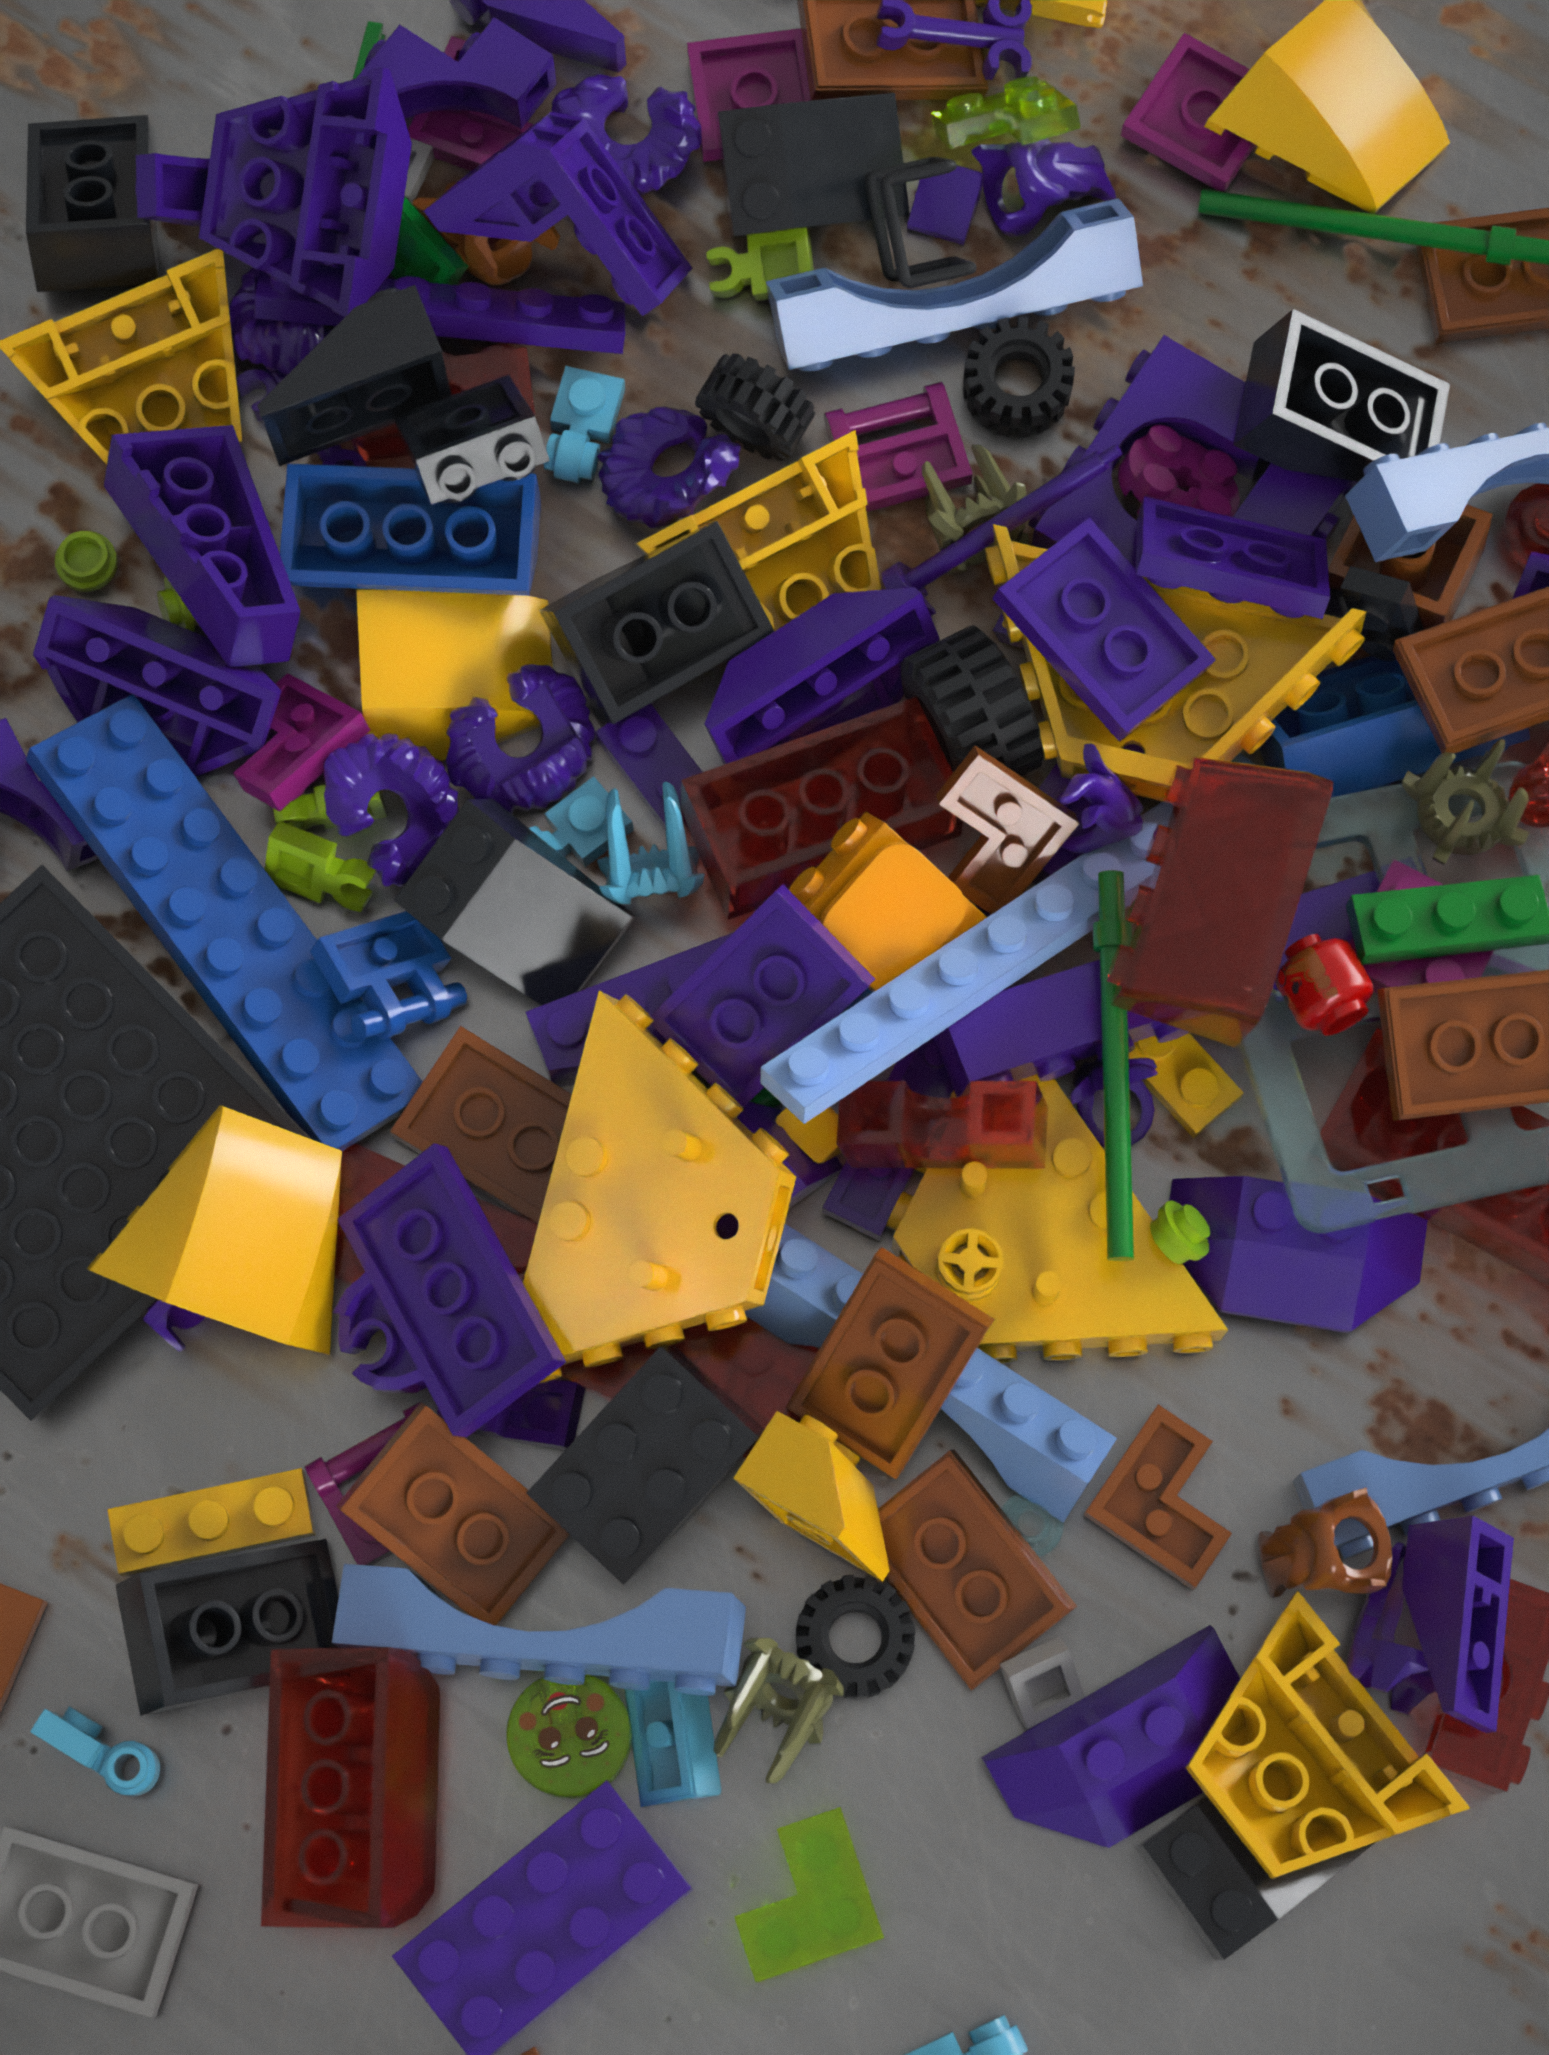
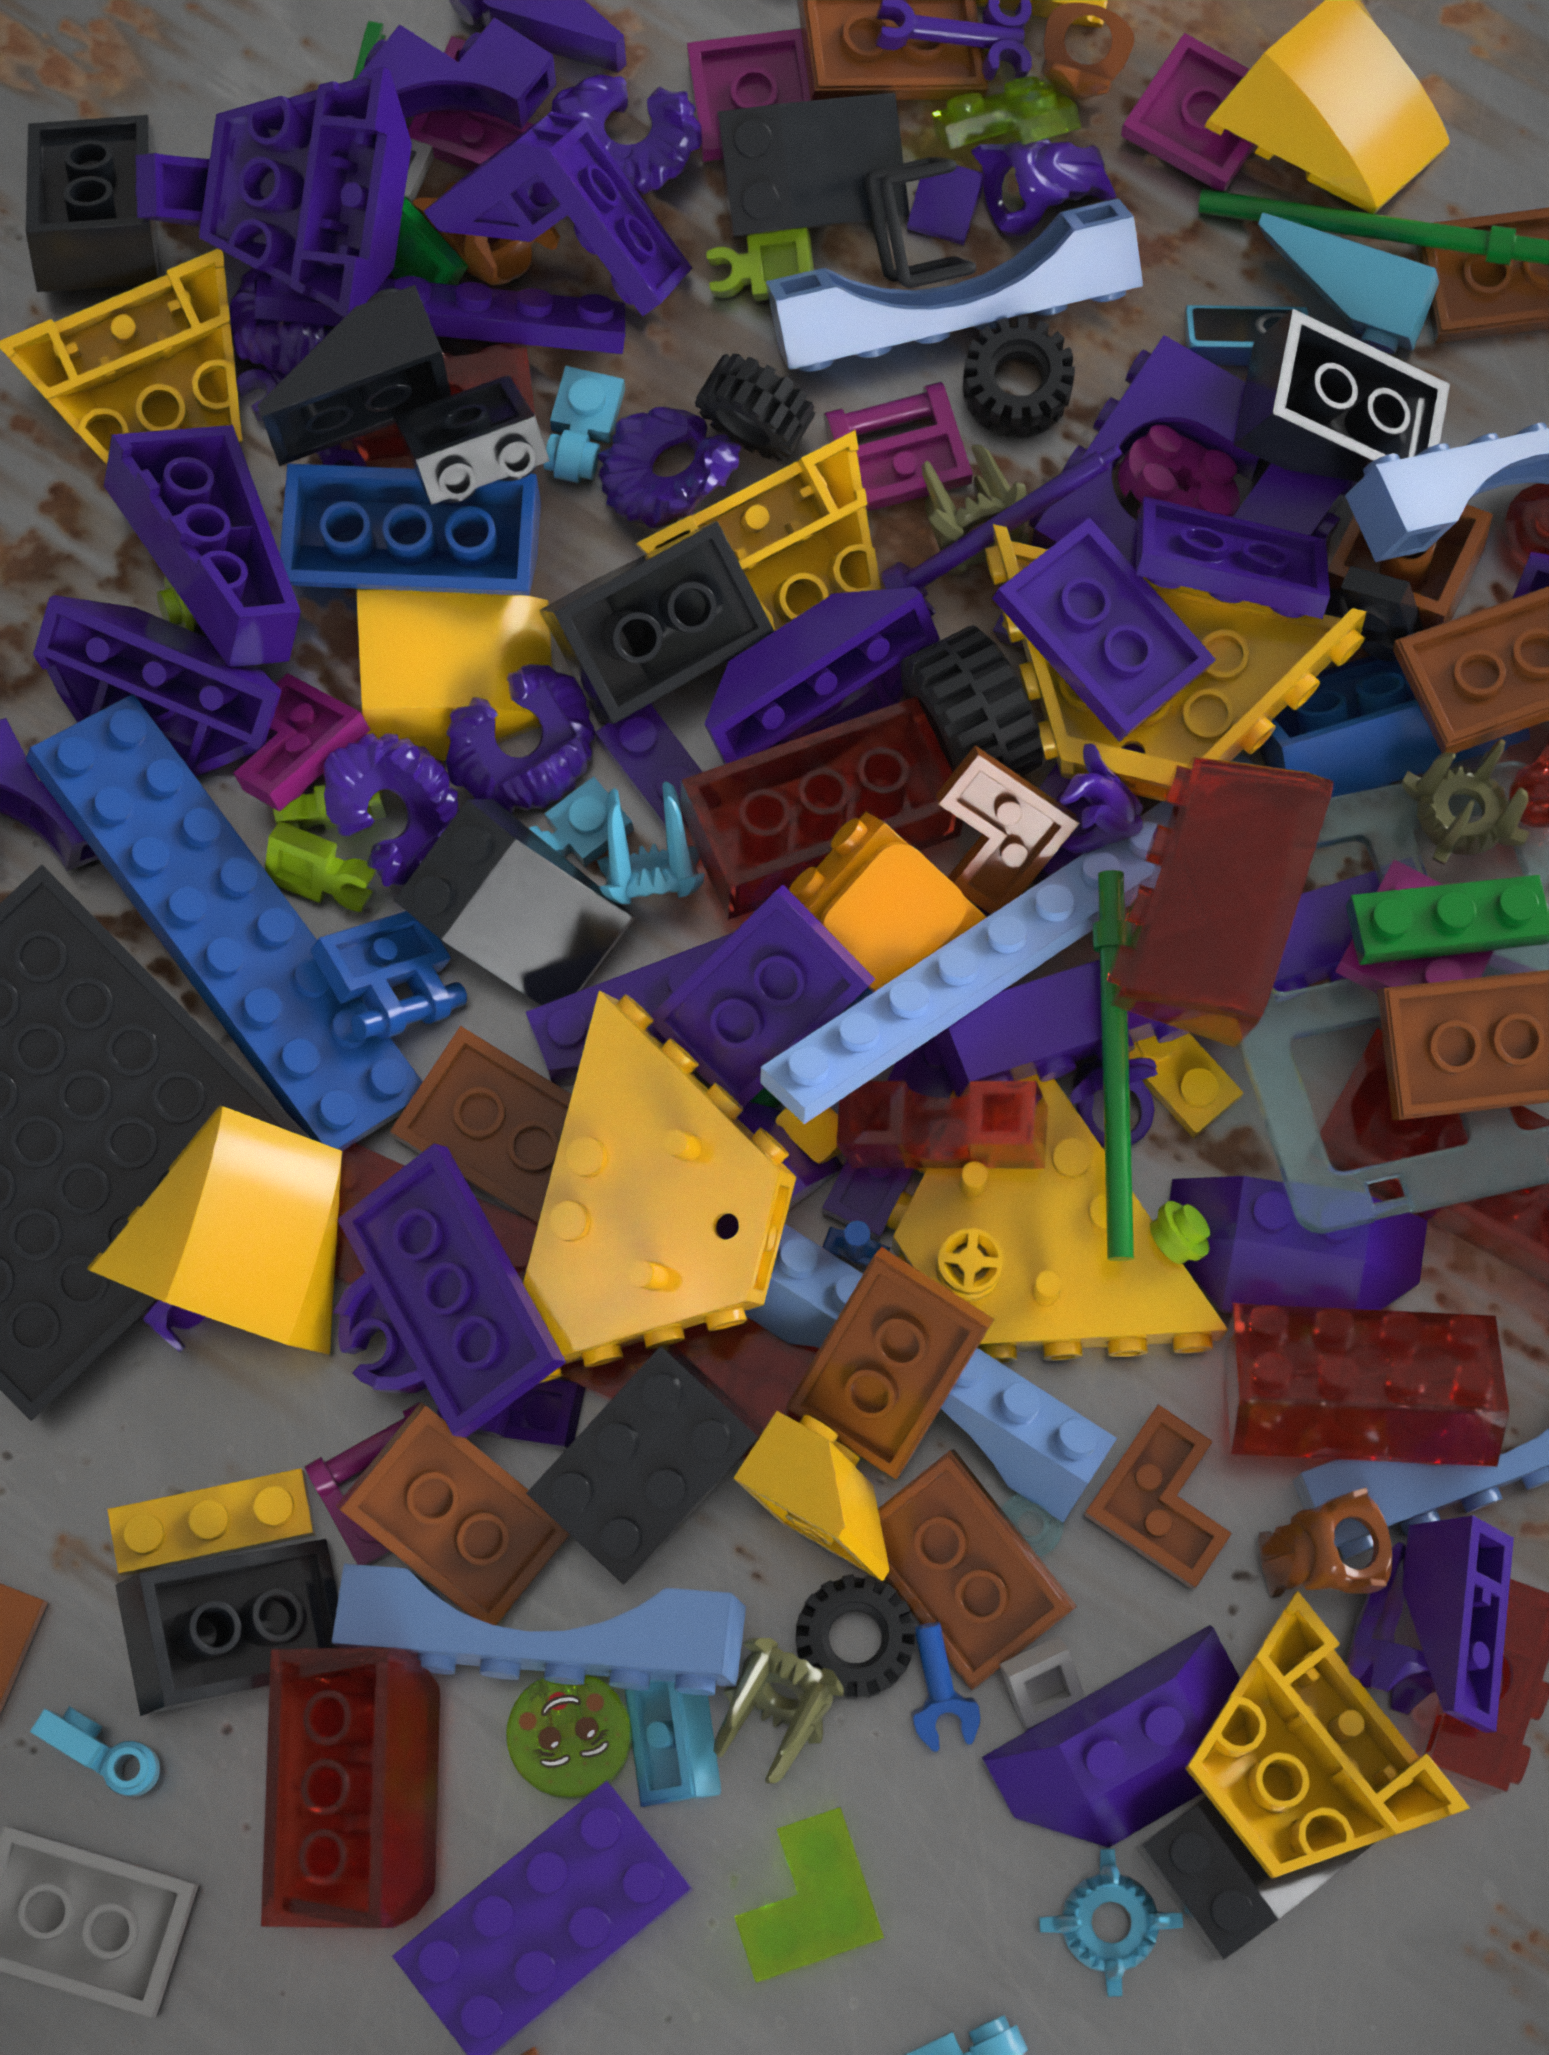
(86, 561): lime plate -> none
(853, 1243): none -> blue bar
(940, 1690): none -> blue bar
(1078, 1931): none -> medium azure piece
(1084, 79): none -> dark orange hair
(1228, 332): none -> slope
(1324, 984): red head -> none
(1365, 1385): none -> clear red brick
(1367, 287): none -> medium azure slope

